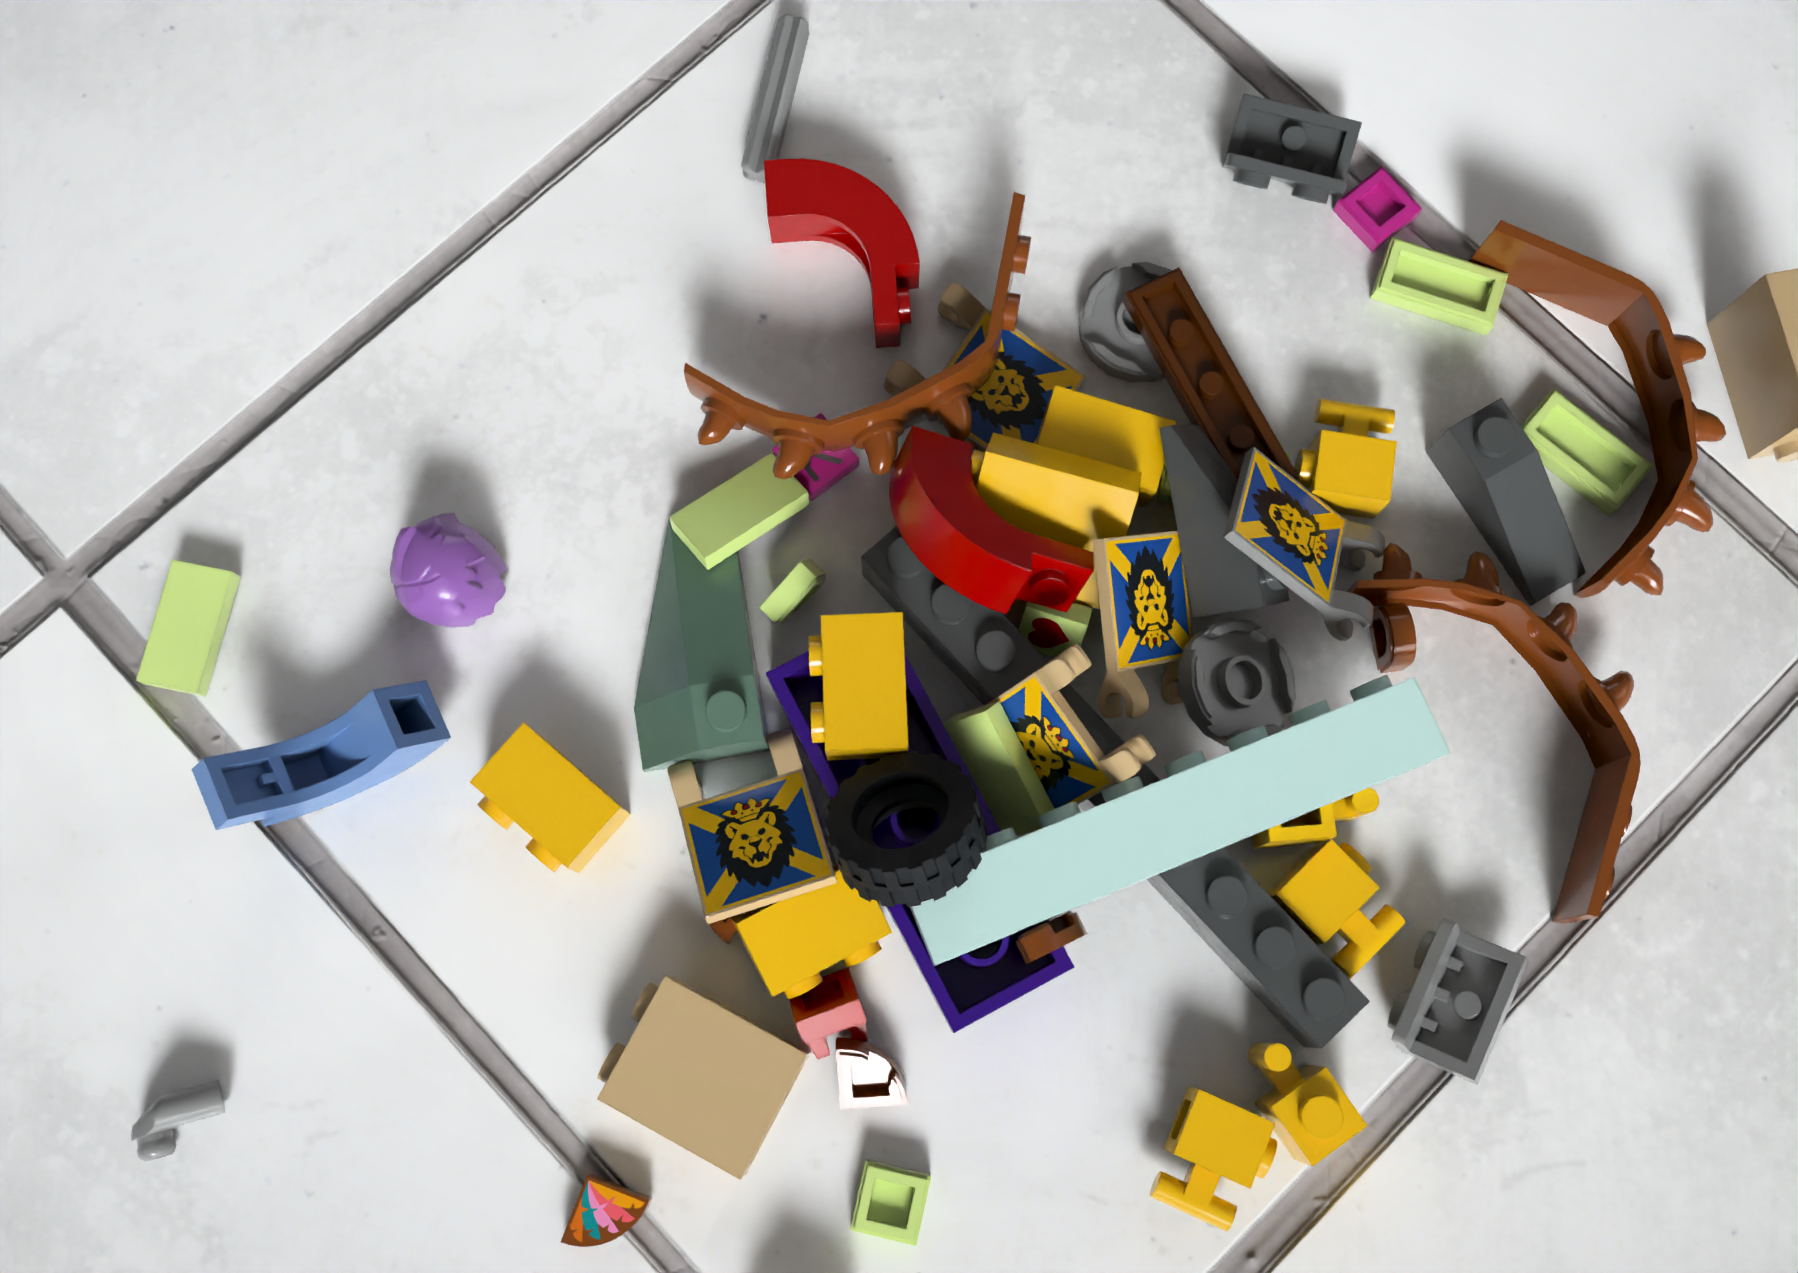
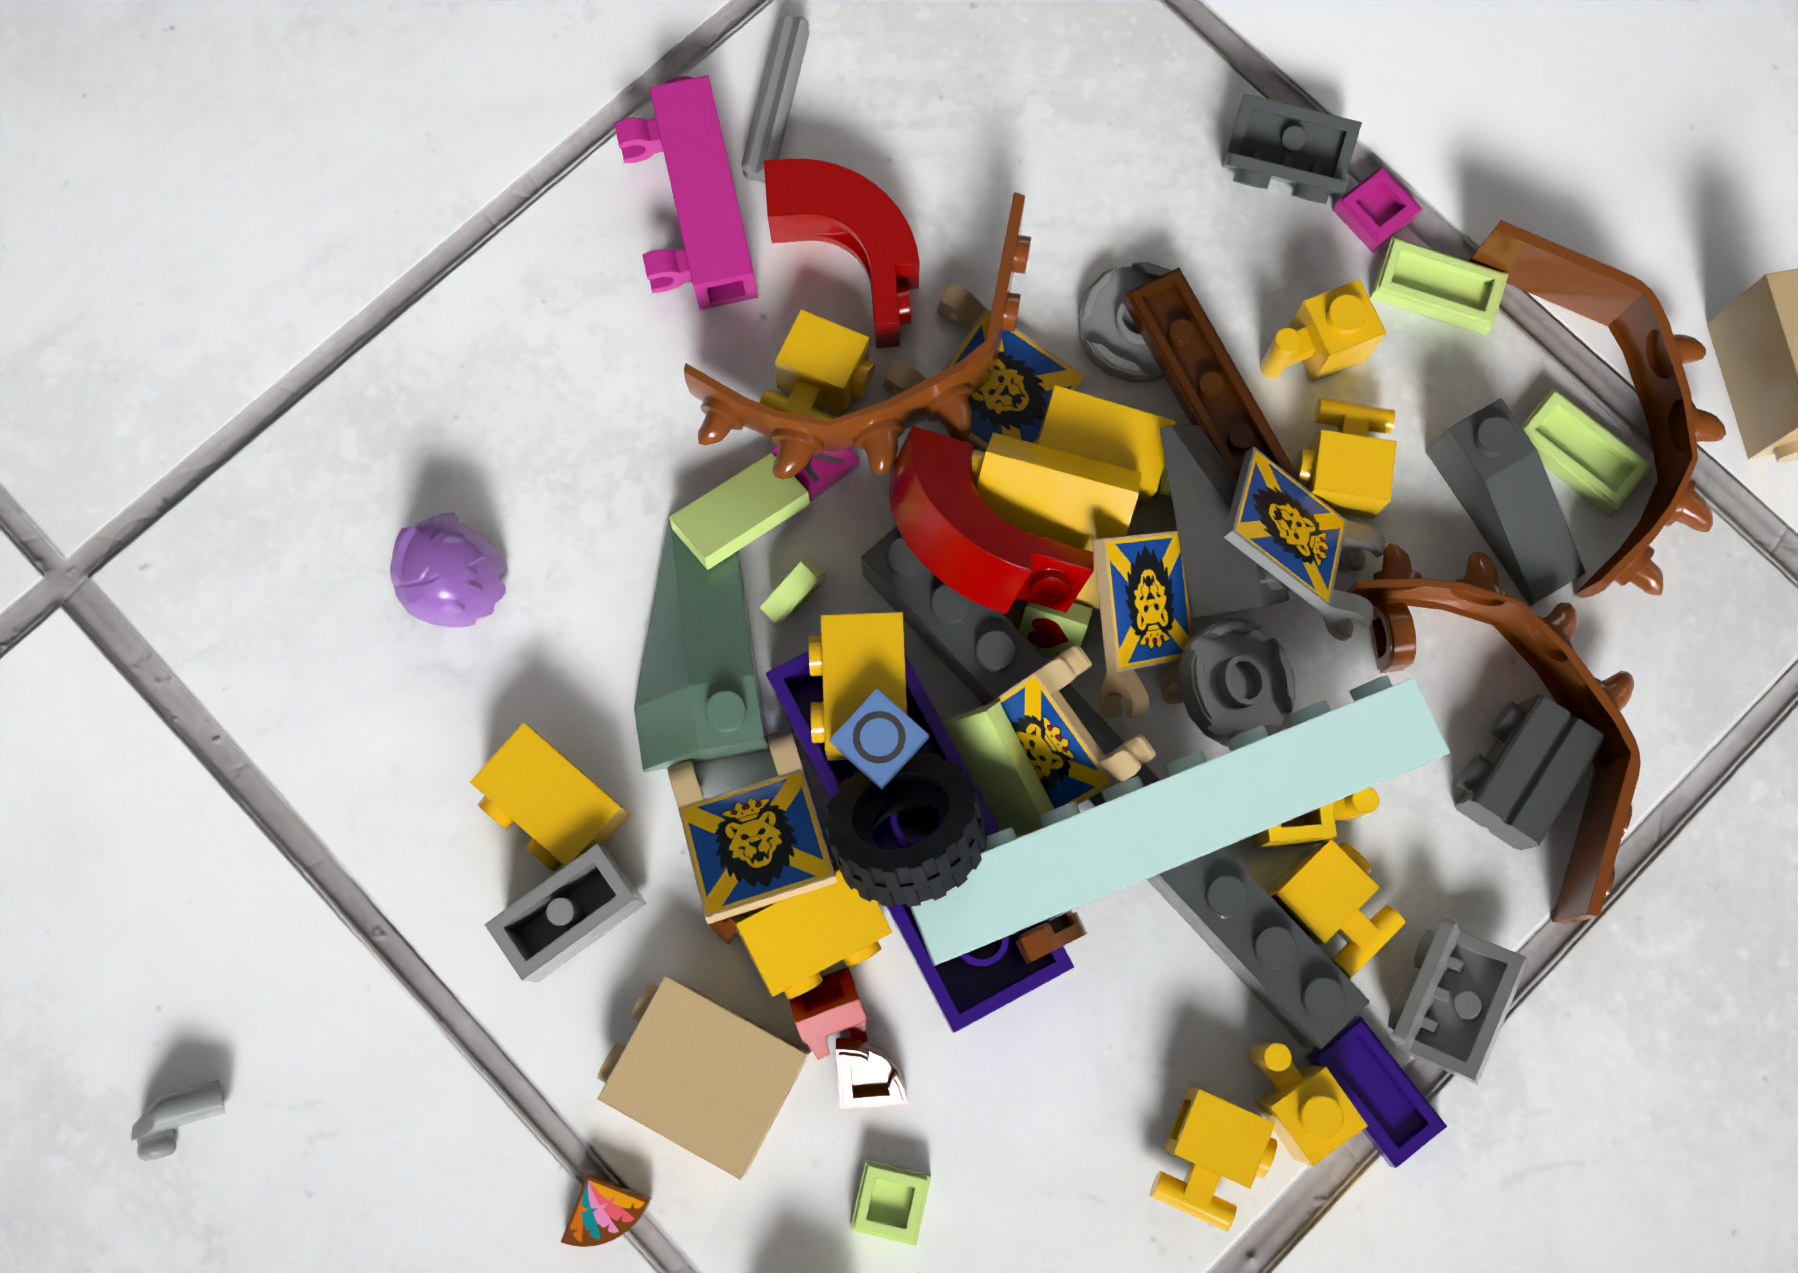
(188, 628): yellowish green tile -> none
(327, 765): medium blue arch -> none
(565, 914): none -> light grey brick
(703, 194): none -> dark pink brick
(820, 367): none -> yellow brick
(879, 738): none -> medium blue tile
(1327, 334): none -> yellow brick
(1380, 1090): none -> dark purple tile
(1527, 770): none -> dark grey brick

